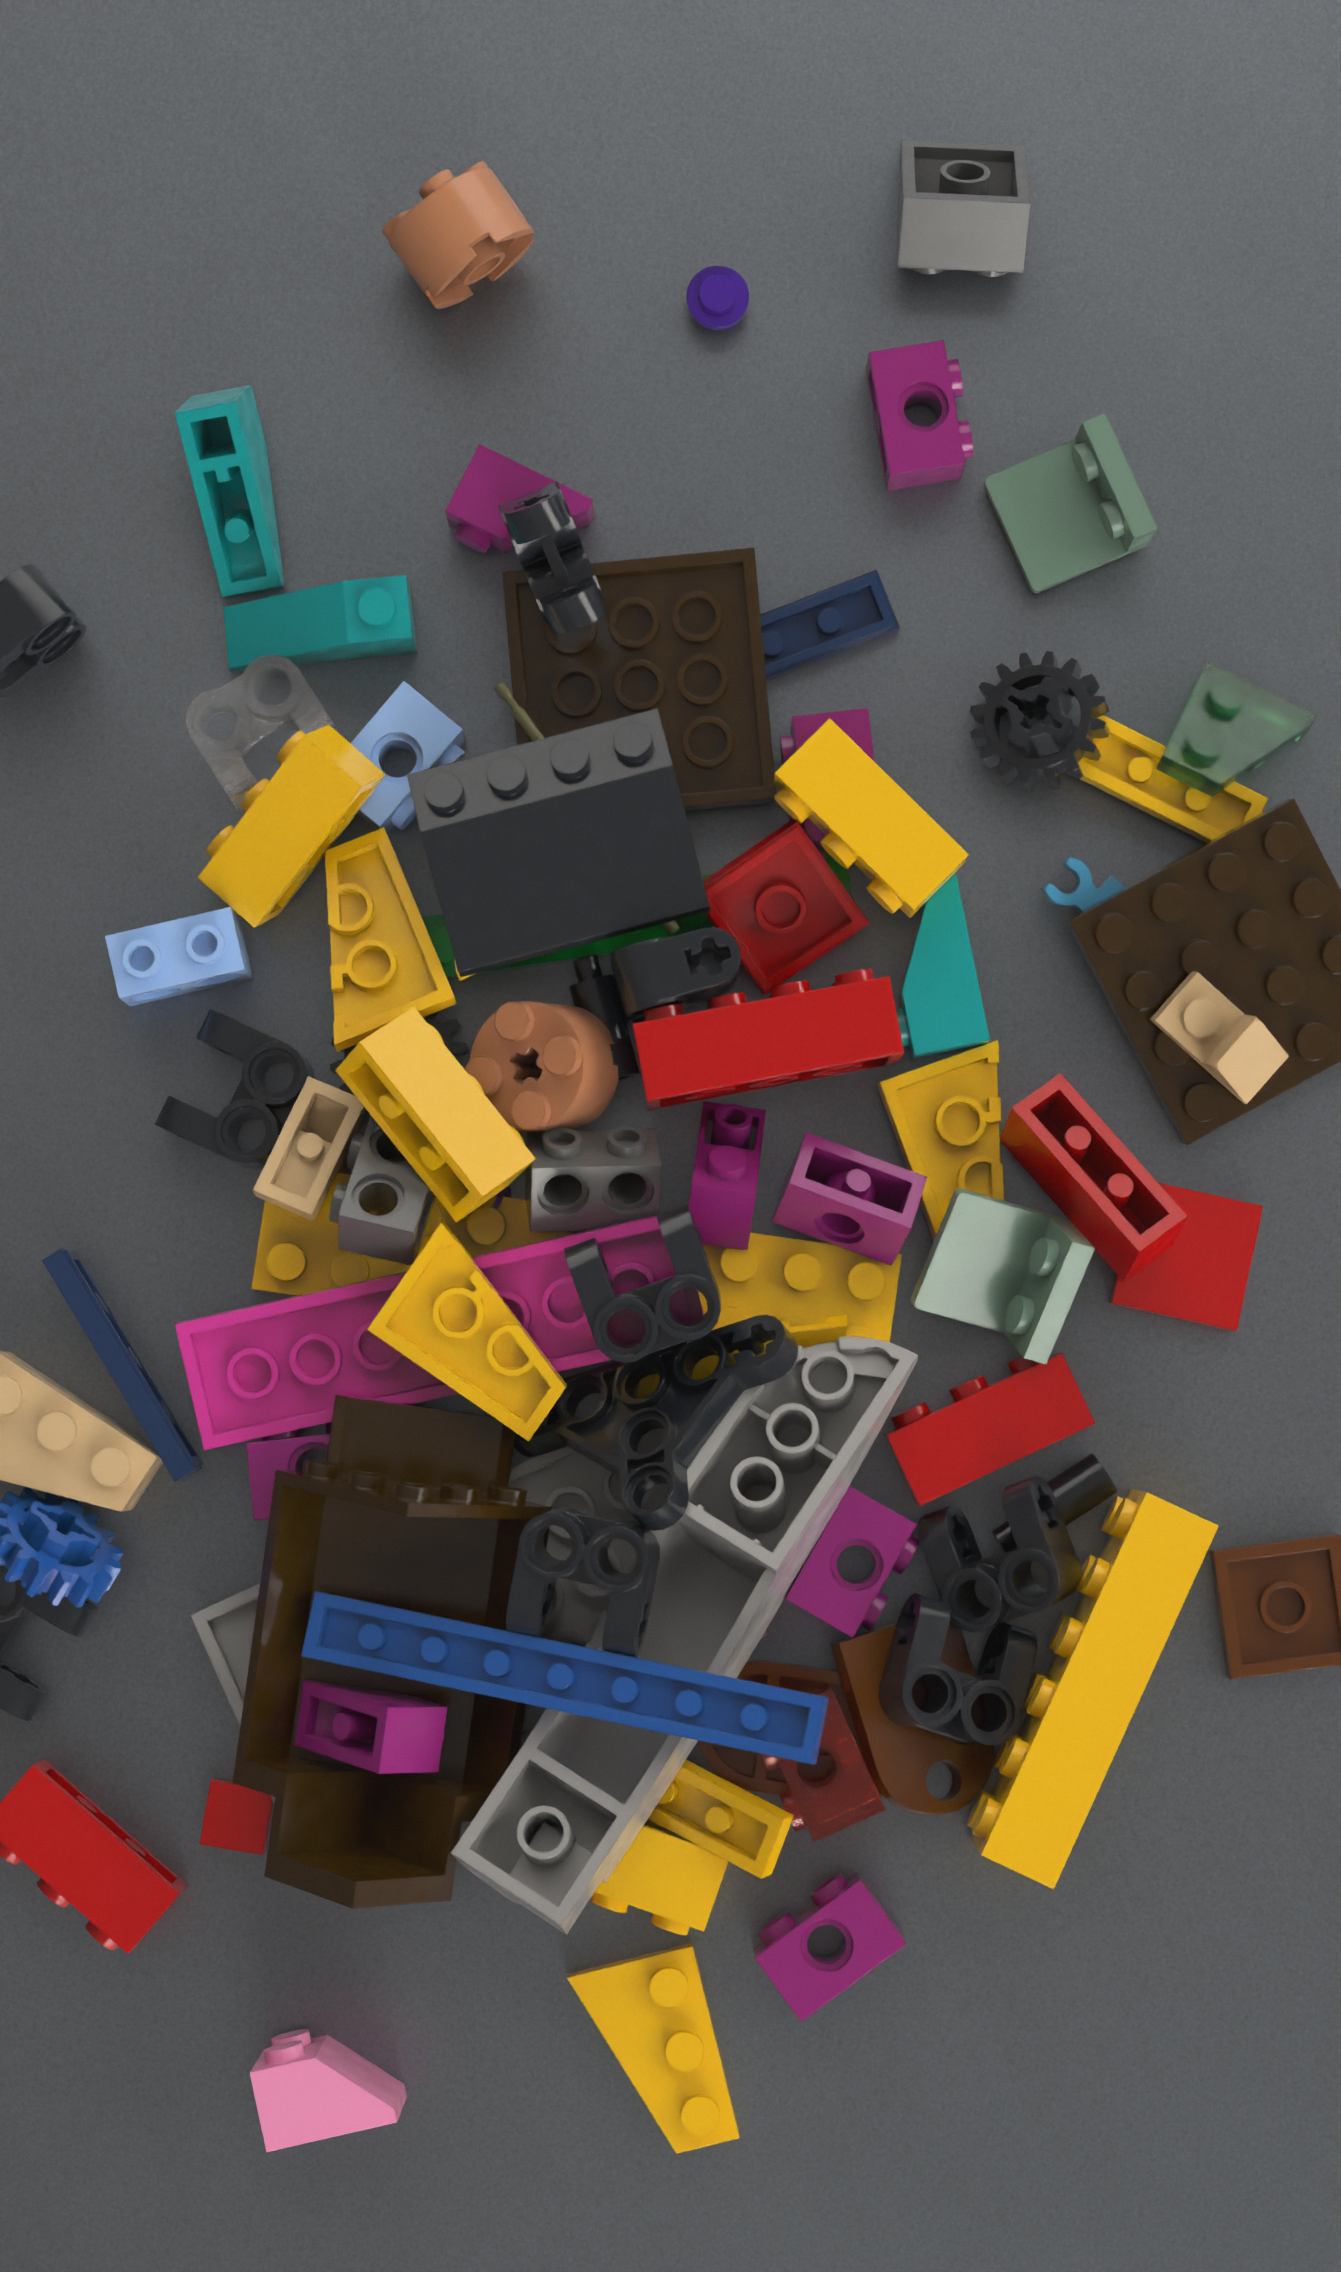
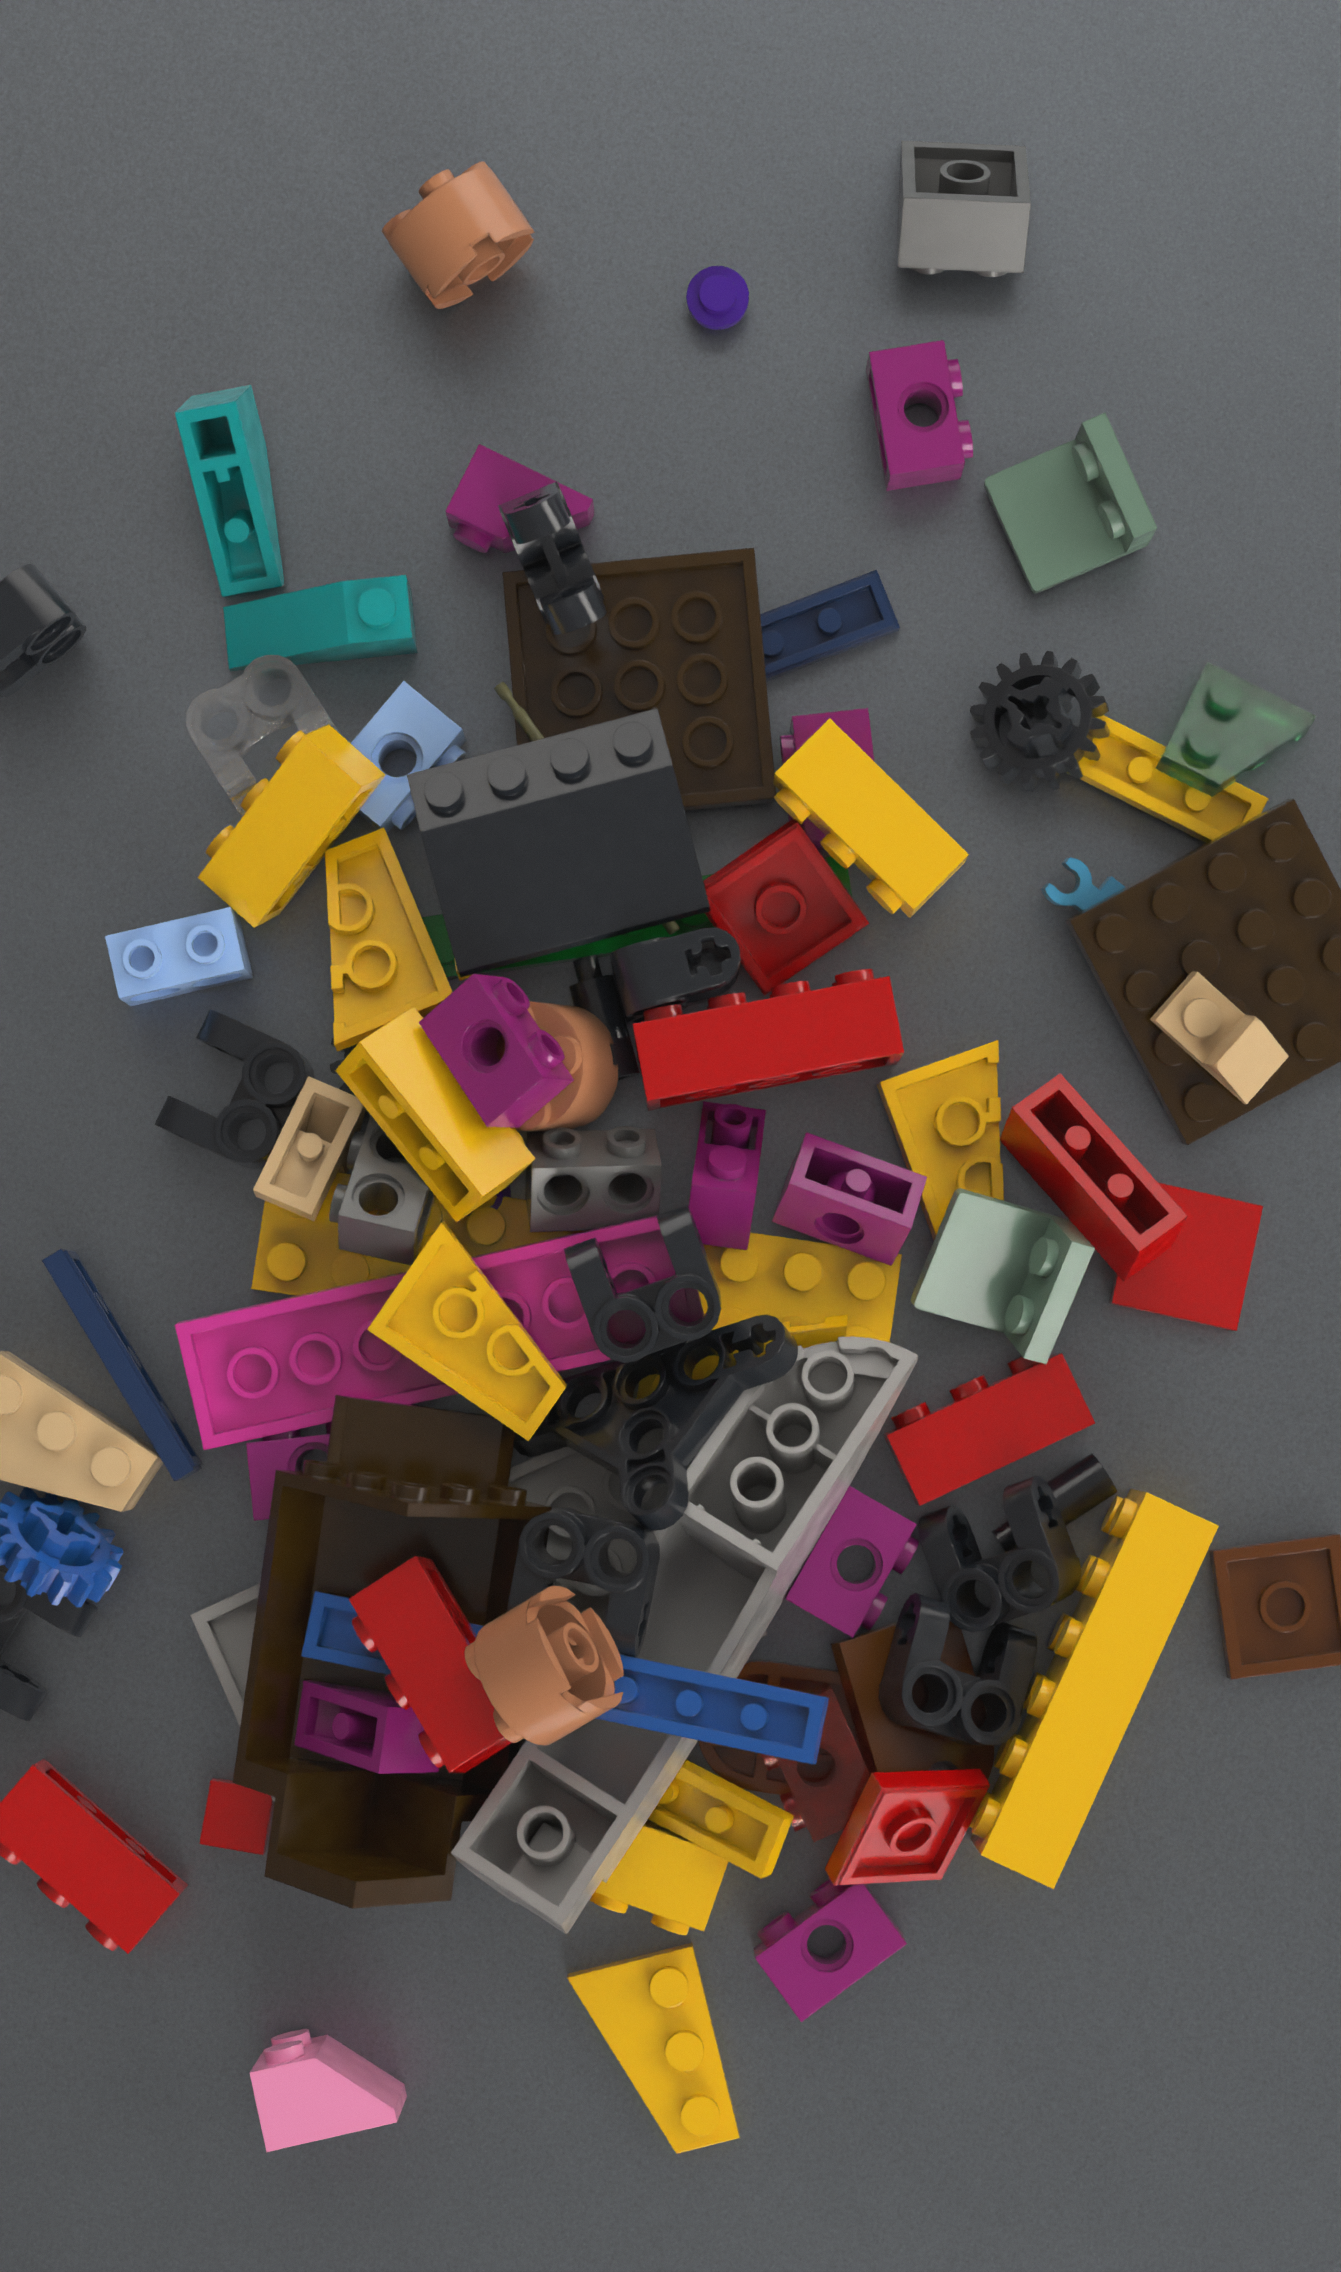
(423, 1643): none -> red brick
(466, 1037): none -> magenta brick
(546, 1667): none -> nougat brick
(906, 1826): none -> red tile
(940, 987): teal slope -> none

